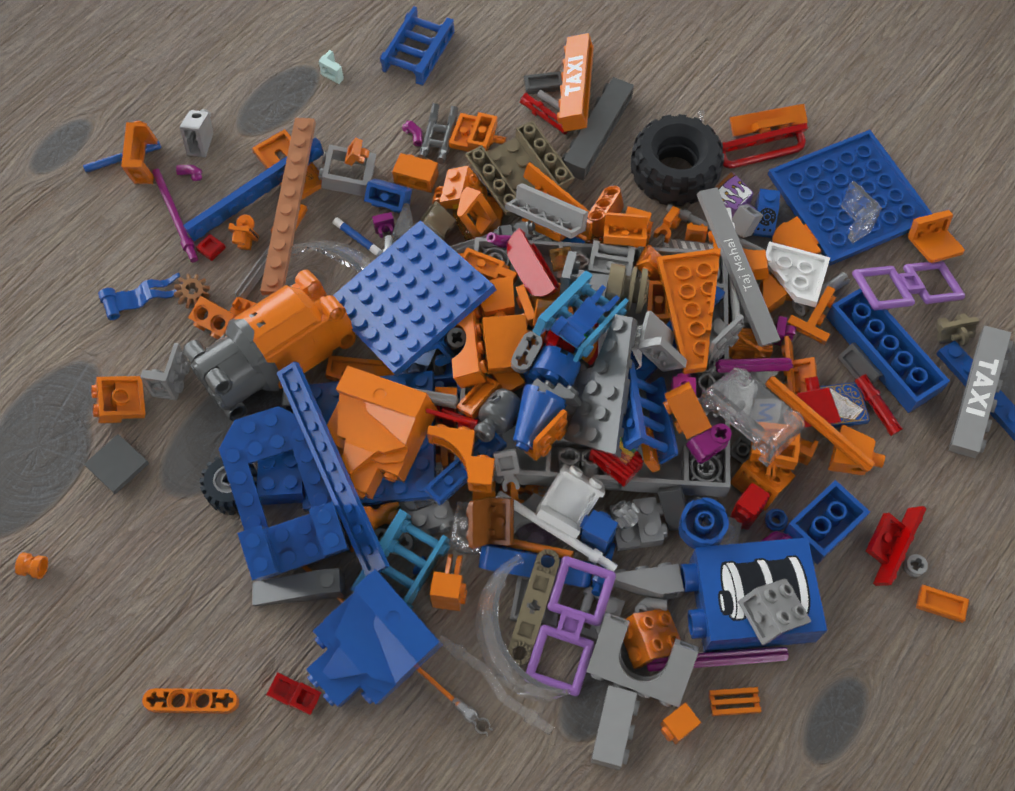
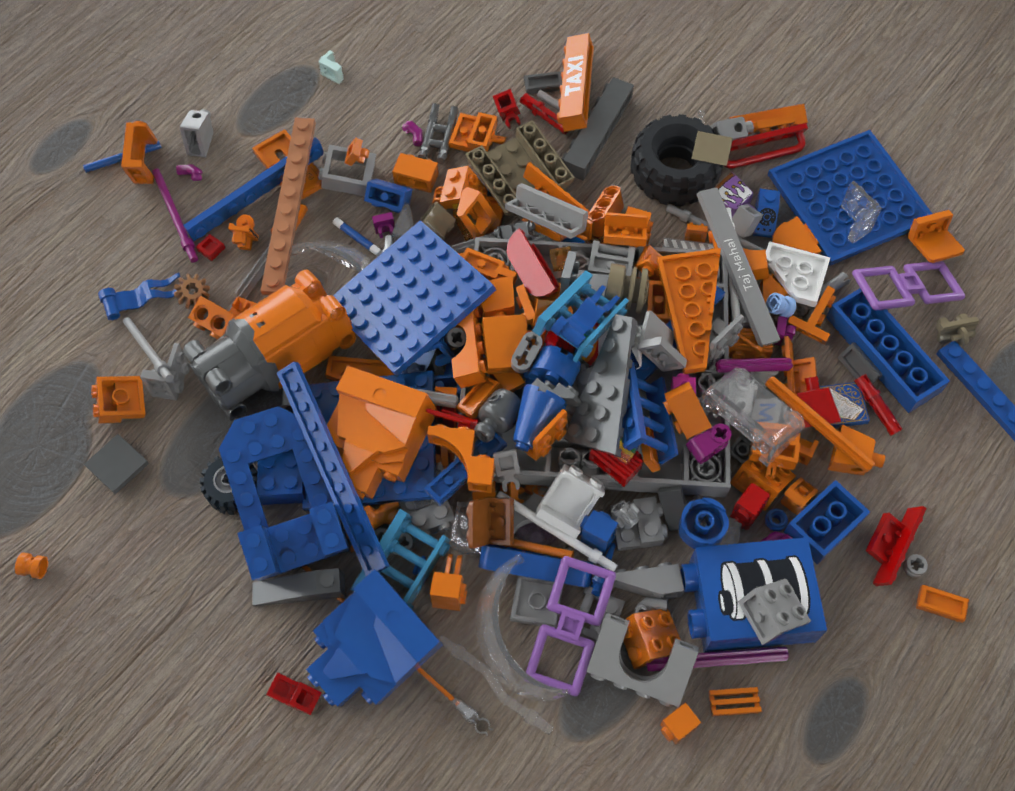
(160, 366): none -> light grey bar
(190, 704): orange beam -> none
(428, 57): blue fence -> none
(498, 240): magenta arm -> none
(507, 107): none -> red brick
(538, 589): dark tan piece -> none
(615, 728): light grey brick -> none
(670, 222): orange plate -> none
(712, 148): none -> dark tan sticker
(734, 128): none -> light grey torso
(781, 305): none -> light blue wheel
(798, 495): none -> orange slope
(980, 392): light grey brick -> none

